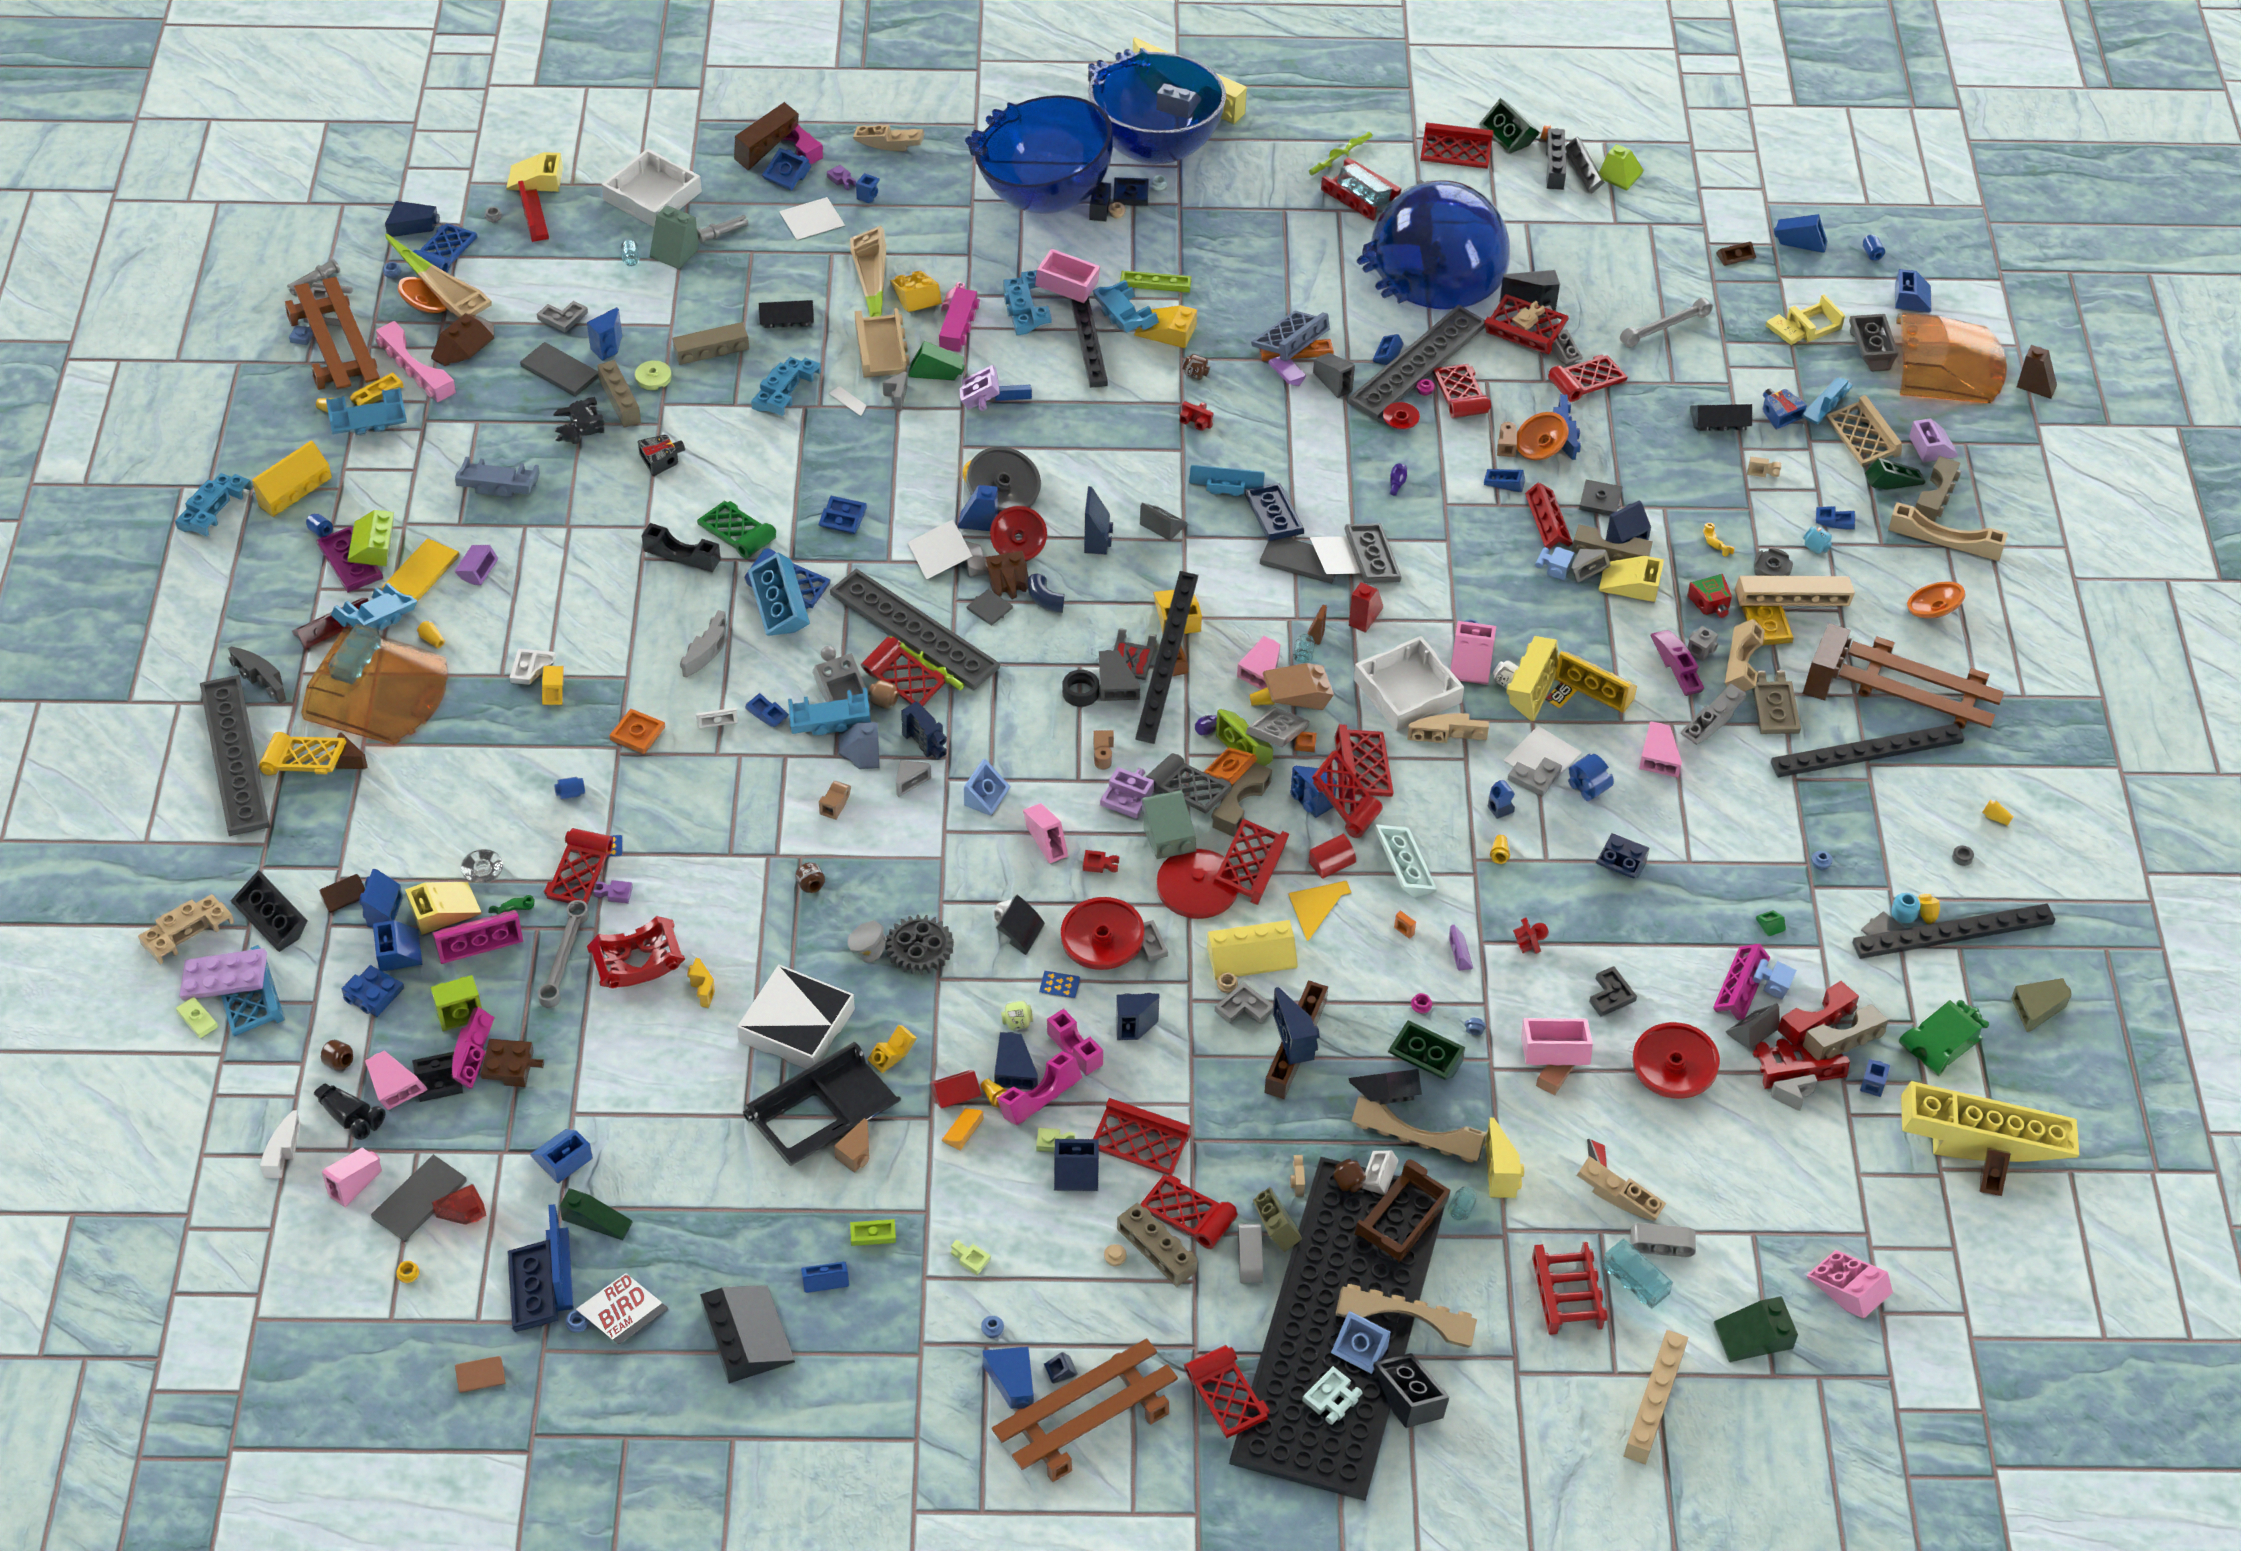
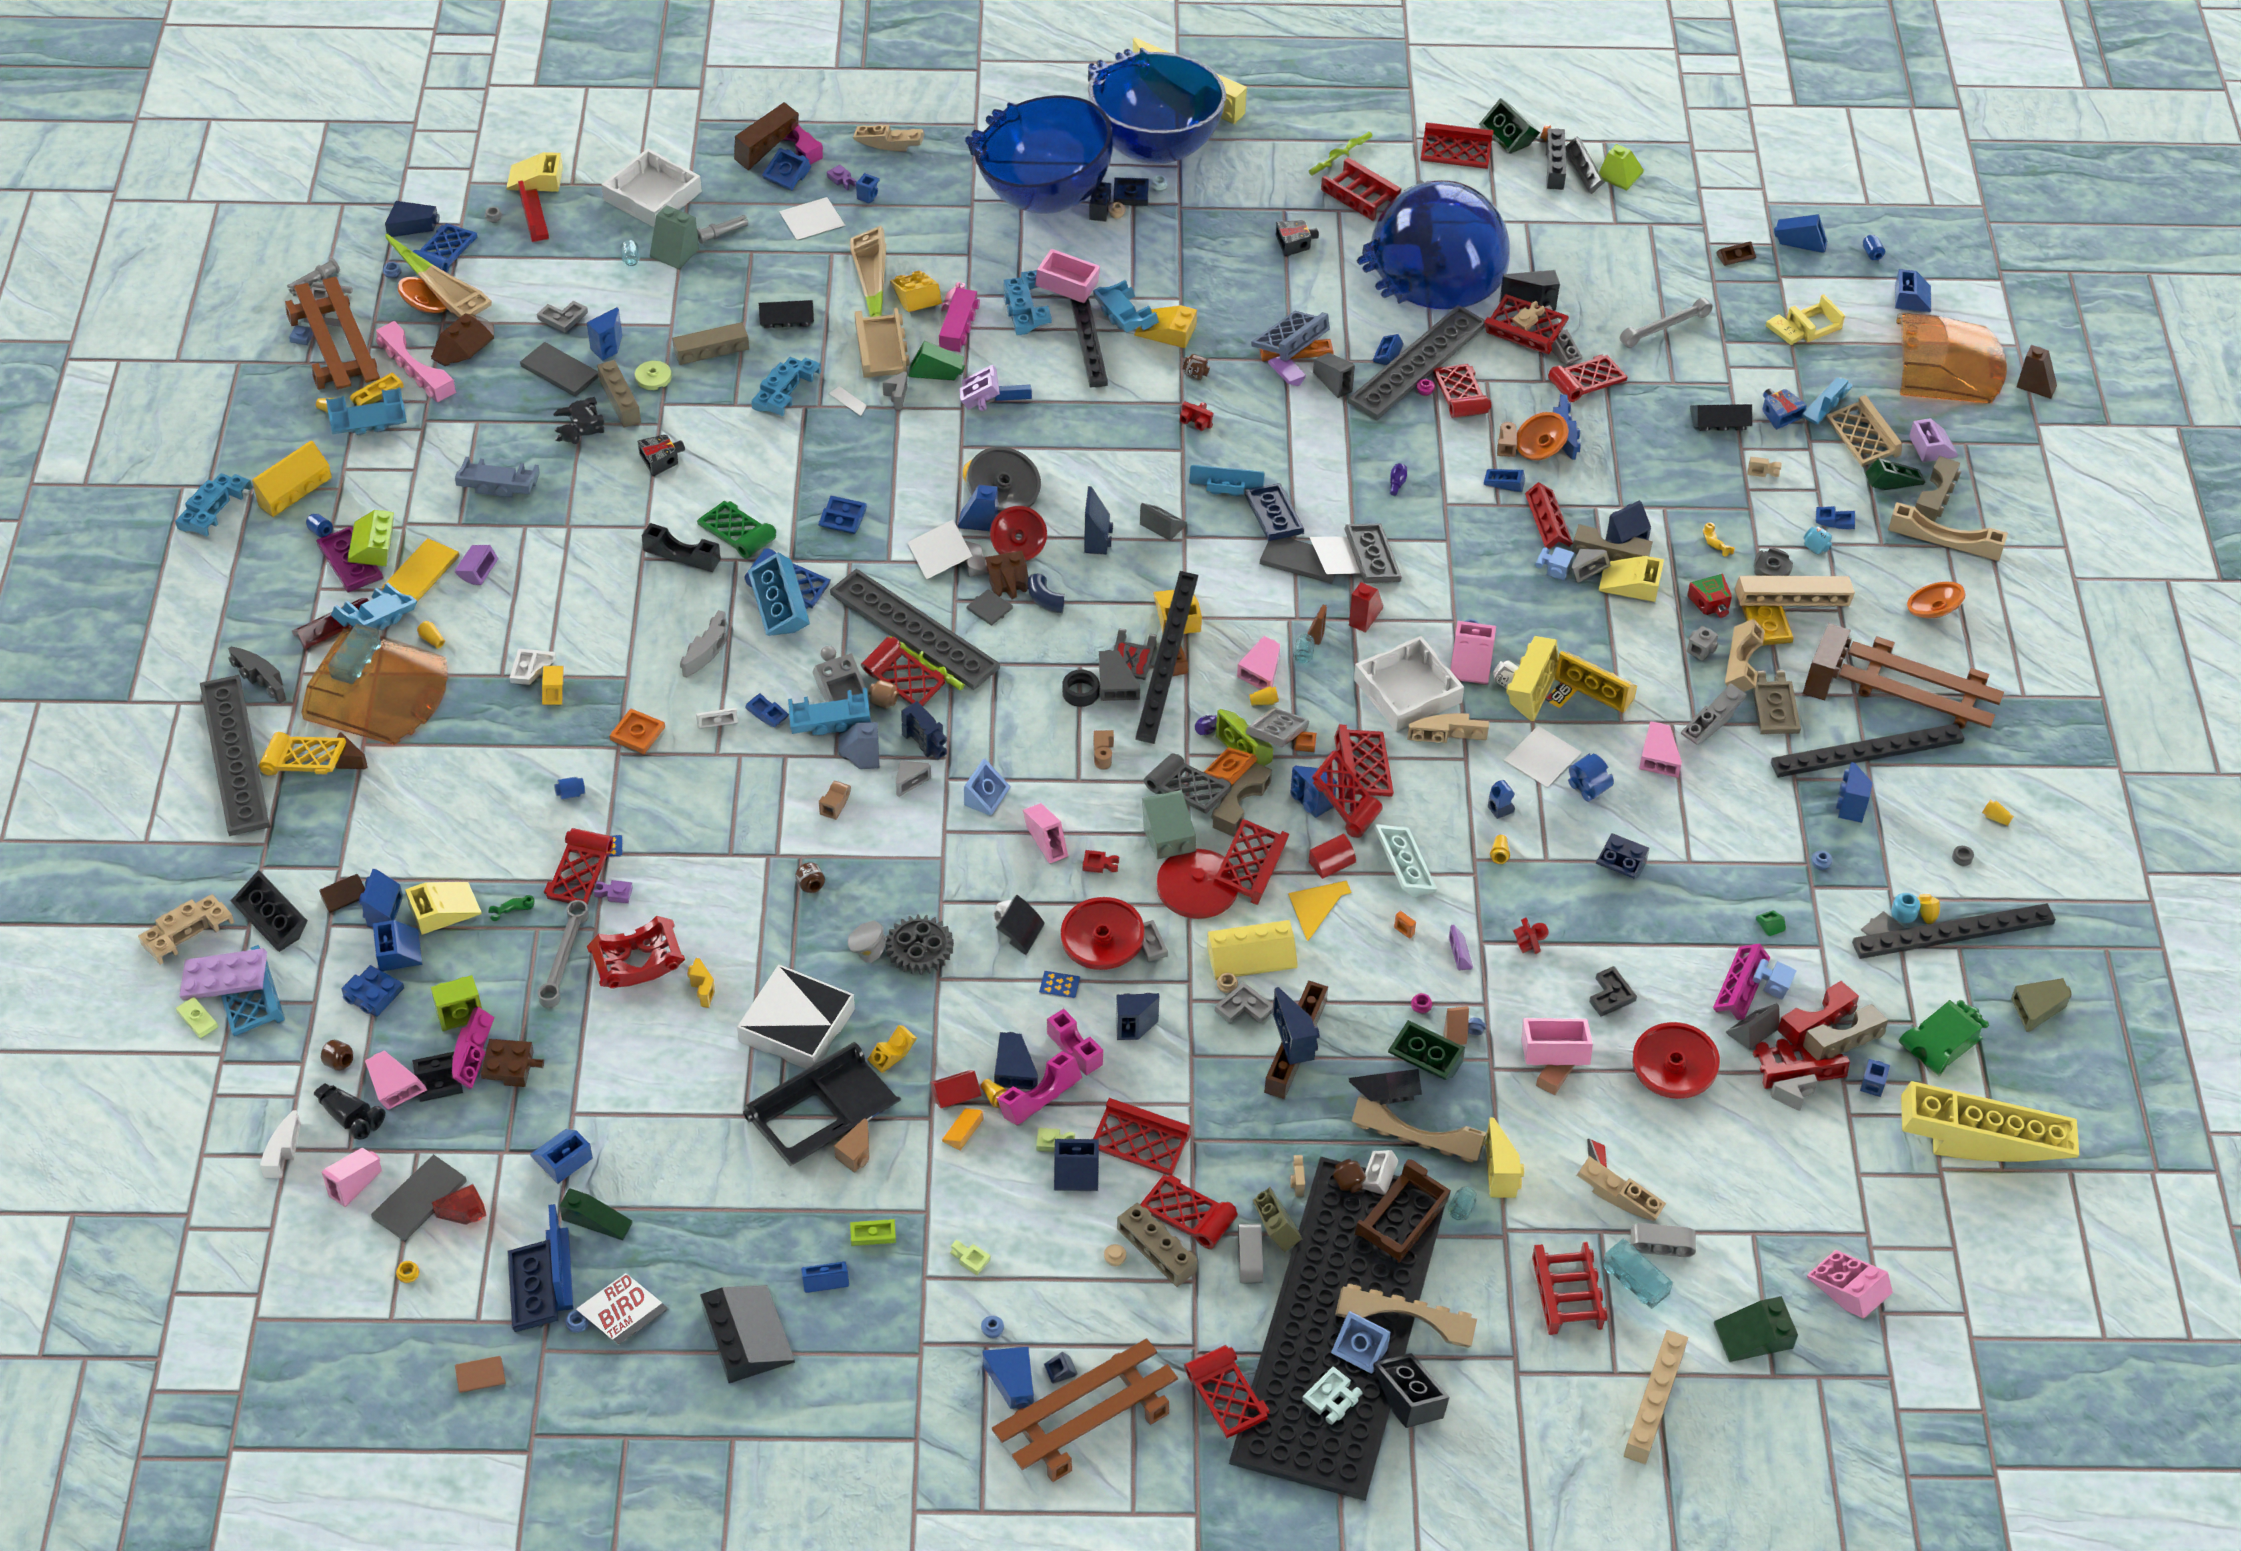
(478, 936): dark pink slope -> none
(482, 866): clear dish -> none
(1017, 1015): yellowish green head -> none
(1127, 791): lavender plate -> none
(1157, 281): lime tile -> none
(1177, 101): sand blue slope -> none
(1294, 236): none -> black torso
(1299, 686): medium nougat slope -> none
(1364, 185): clear light blue brick -> none
(1401, 415): red dish -> none
(1457, 1024): none -> nougat slope
(1535, 780): light grey plate -> none
(1600, 497): dark grey plate -> none
(1680, 660): magenta slope -> none
(1854, 794): none -> blue slope
(1874, 340): dark grey slope -> none
(1994, 1171): reddish brown slope -> none

